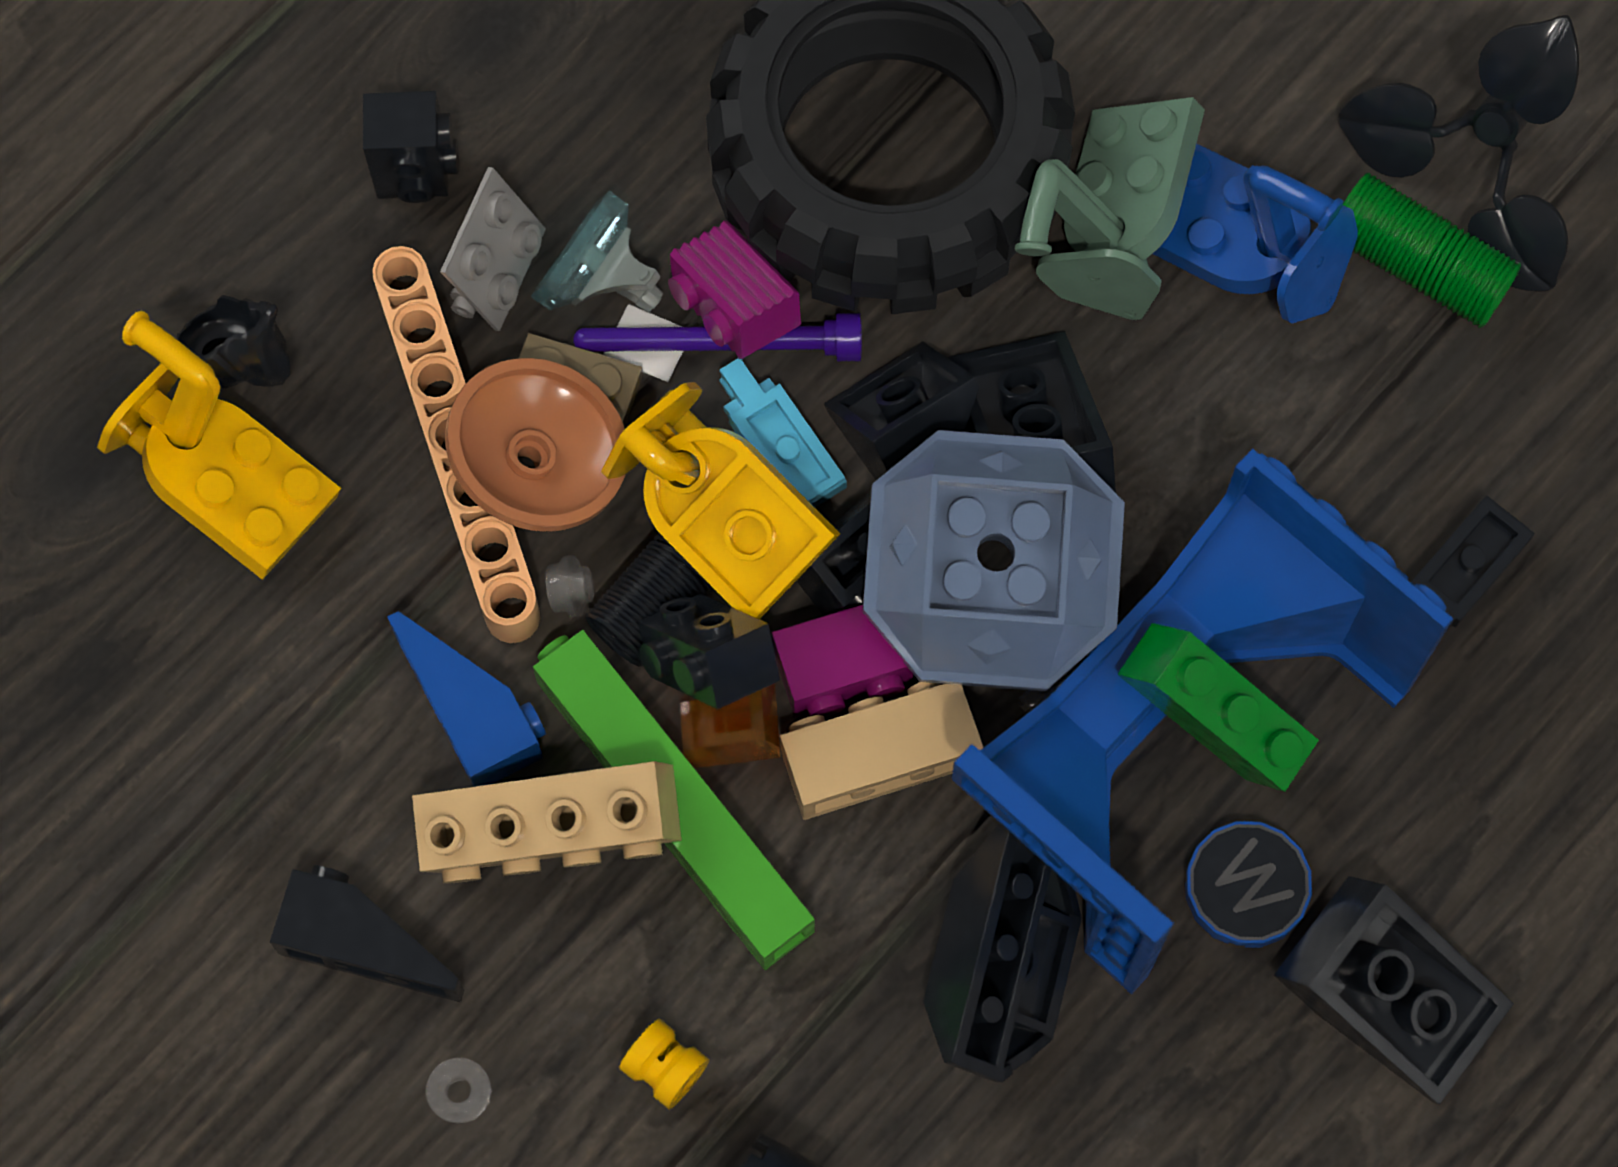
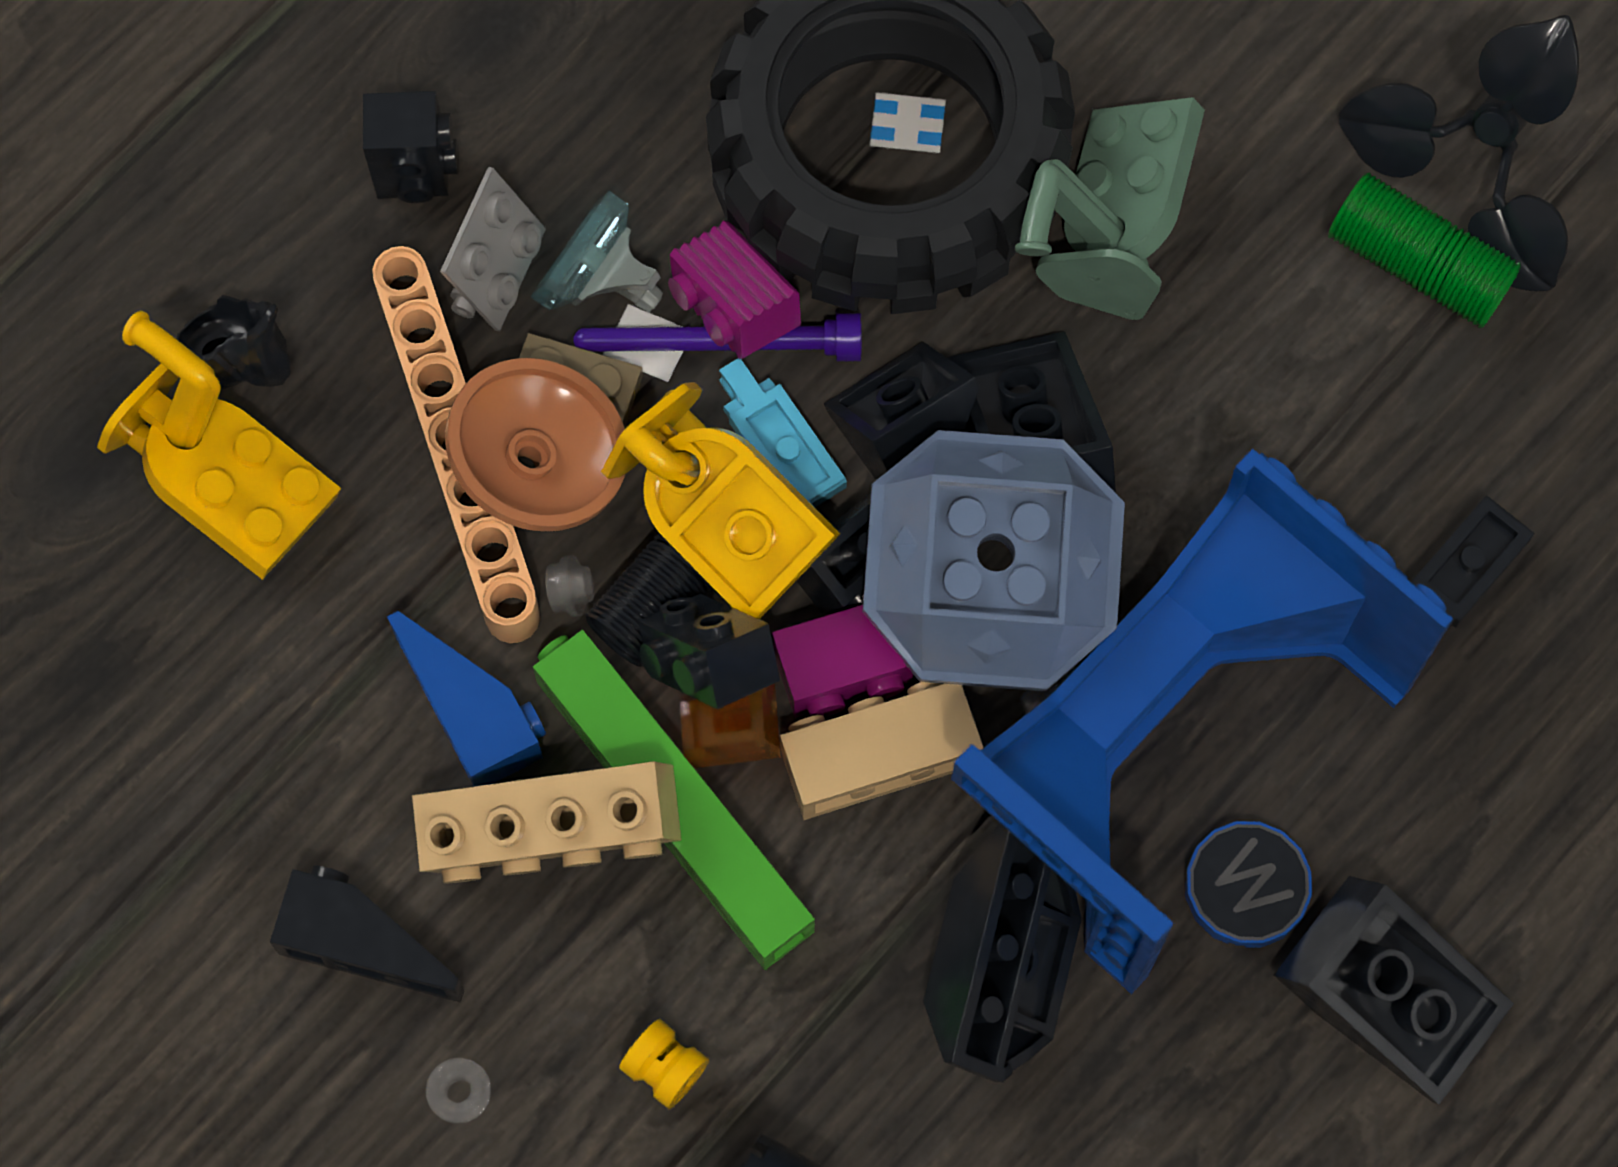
(907, 122): none -> white sticker
(1218, 706): green brick -> none
(1241, 212): blue plate -> none

